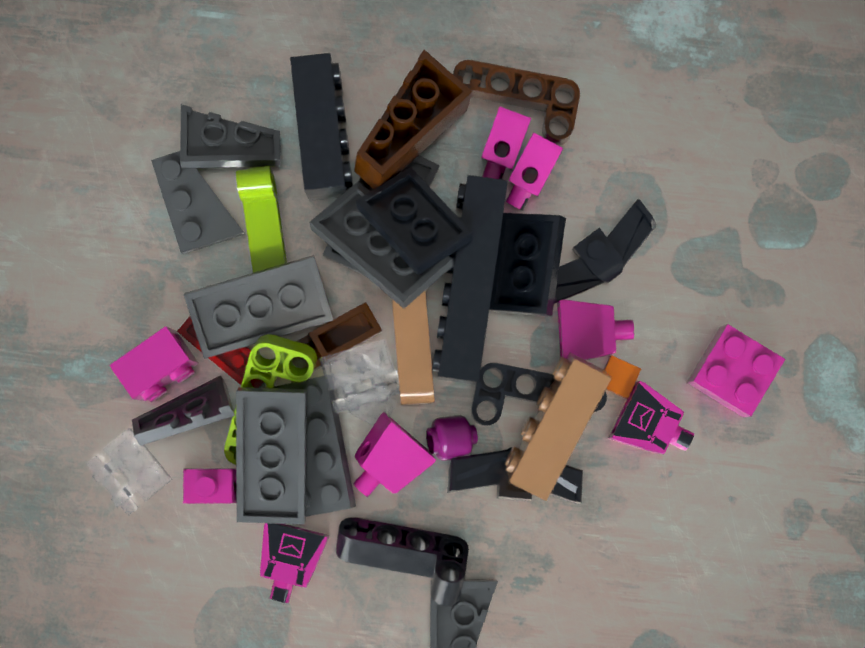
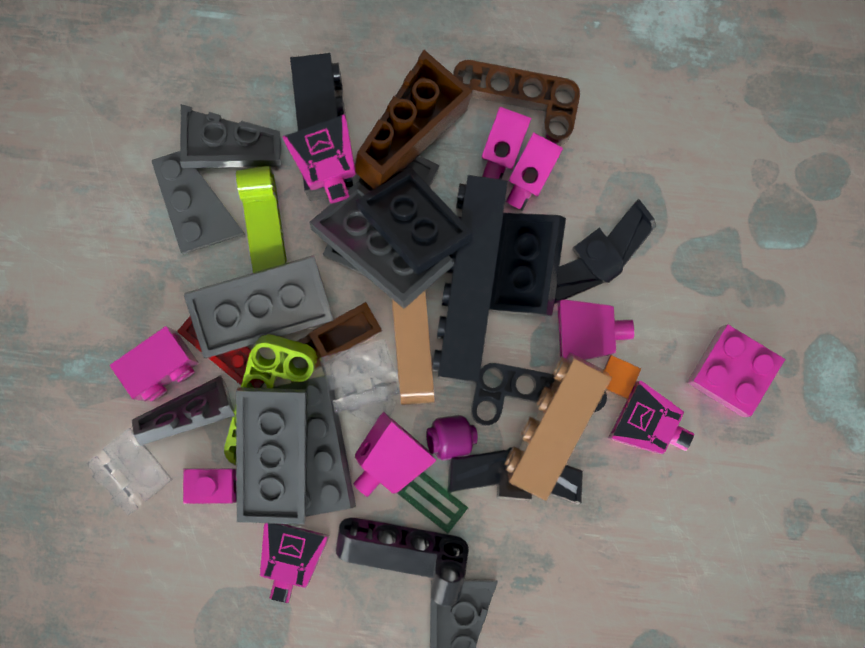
(324, 156): none -> torso
(453, 516): none -> clear green tile

